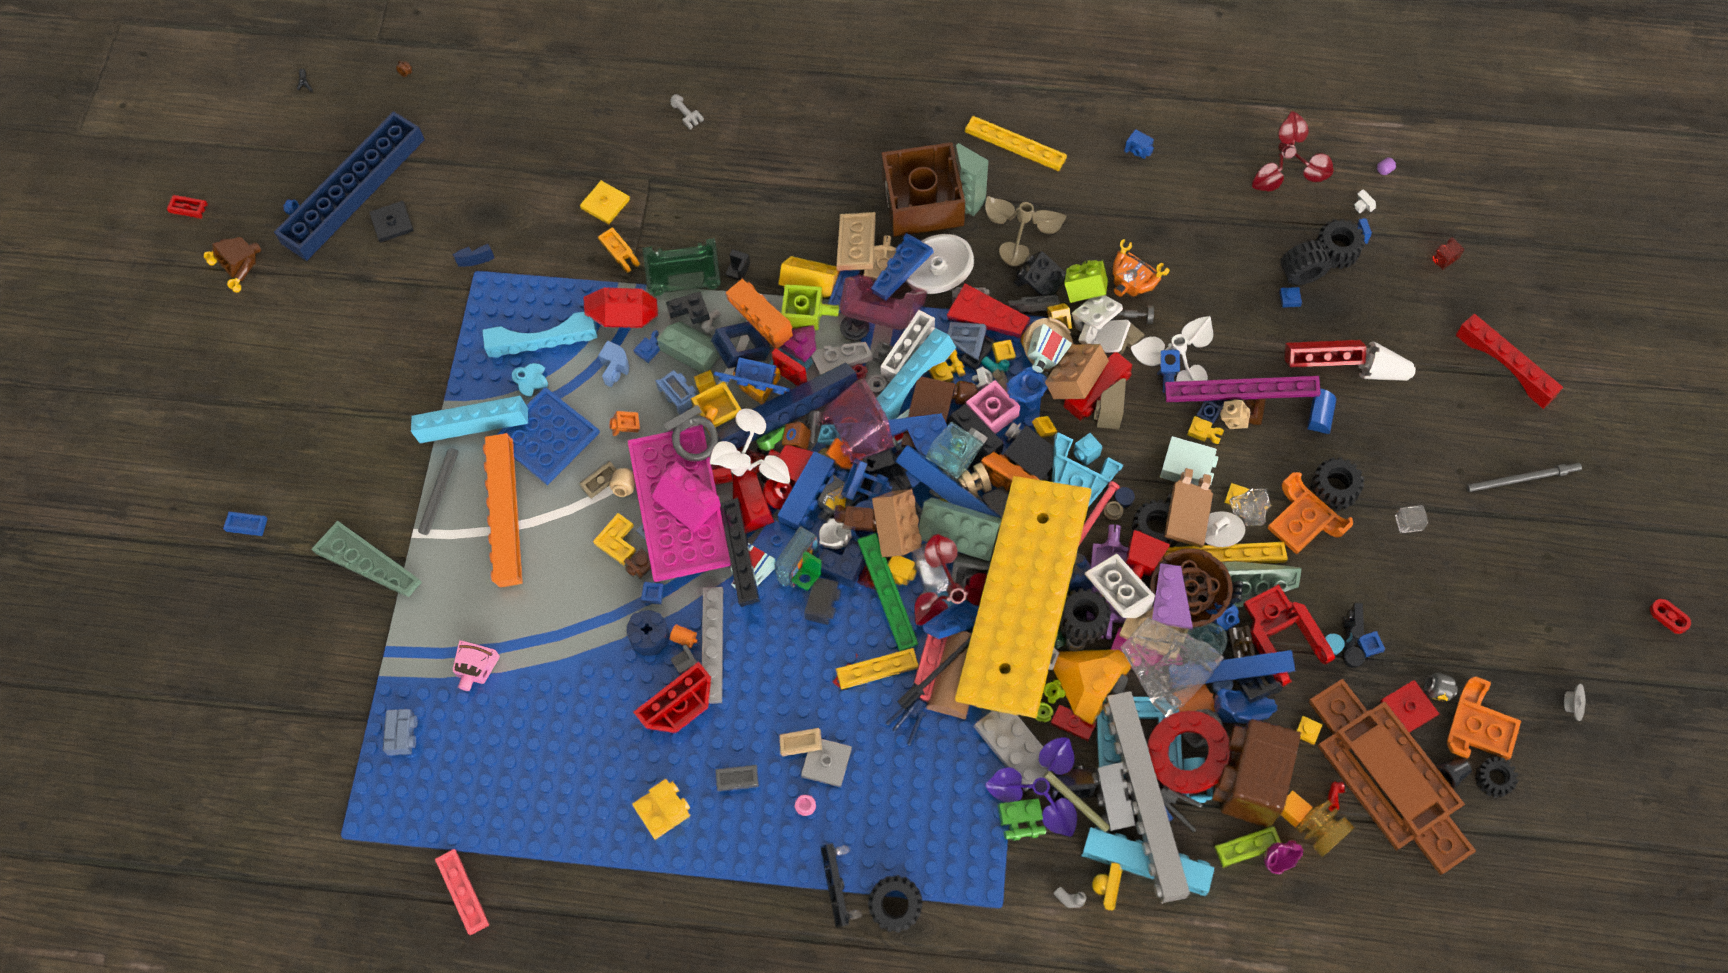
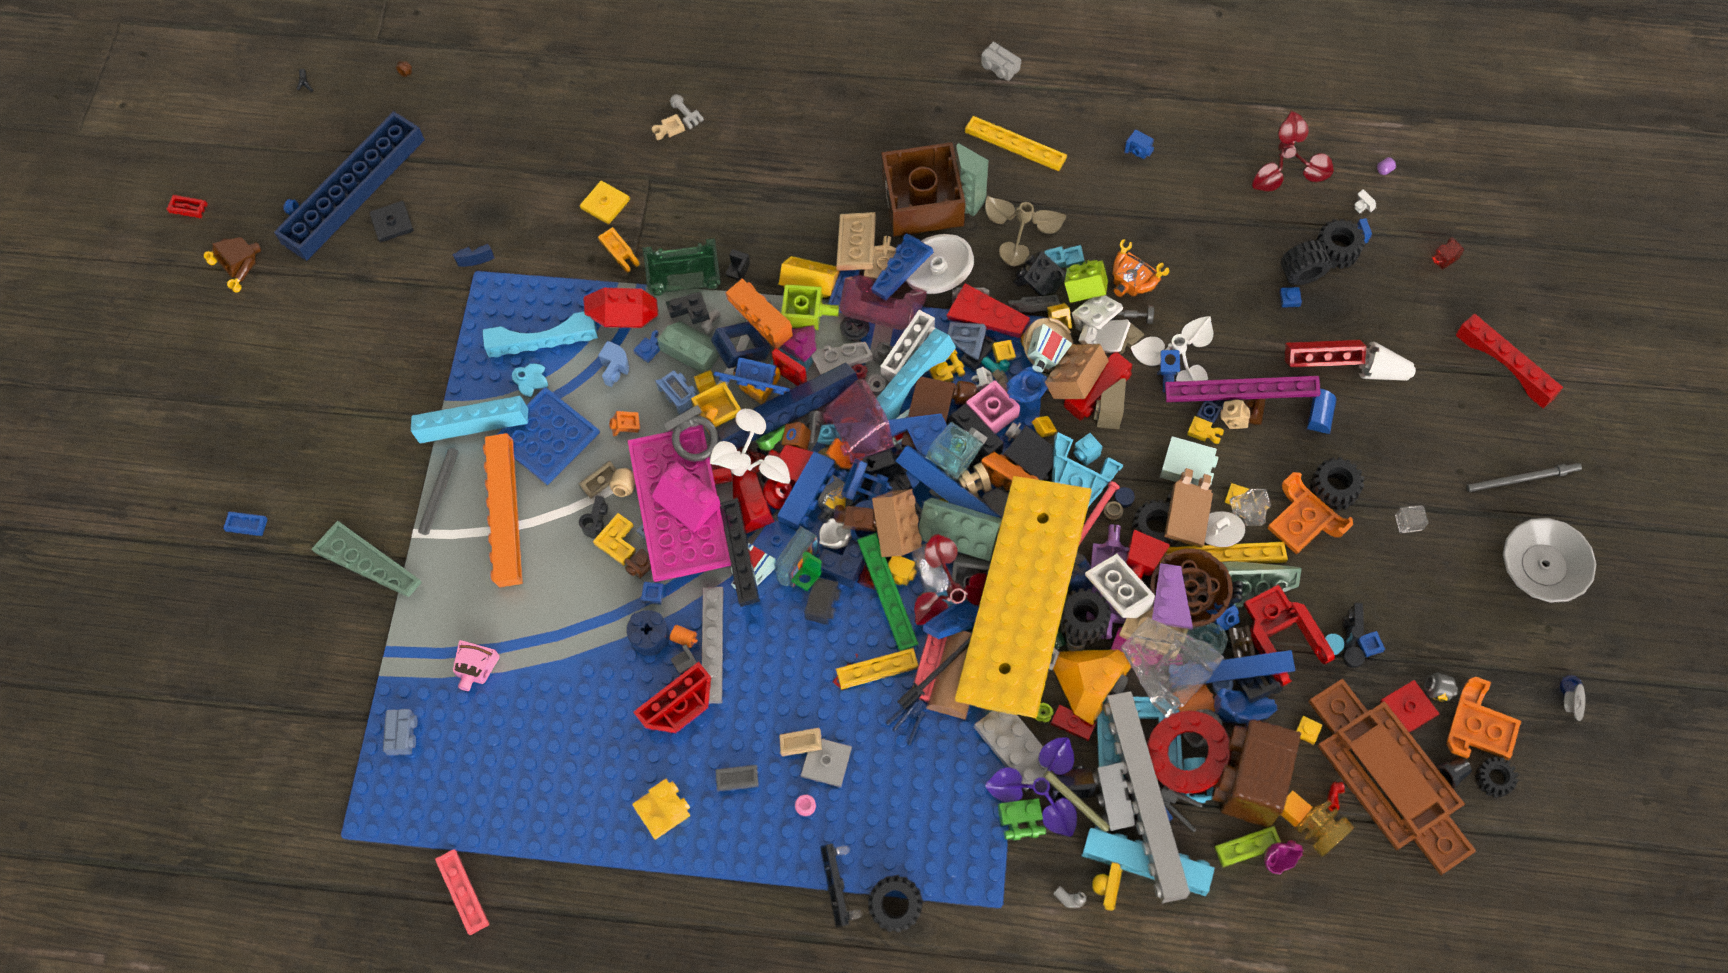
(599, 509): none -> black plate
(669, 126): none -> tan plate
(1000, 61): none -> light grey brick
(1050, 687): lime plate -> none
(1066, 257): none -> medium azure slope
(1559, 546): none -> light grey dish
(1569, 683): none -> clear blue tile
(1670, 615): red plate -> none

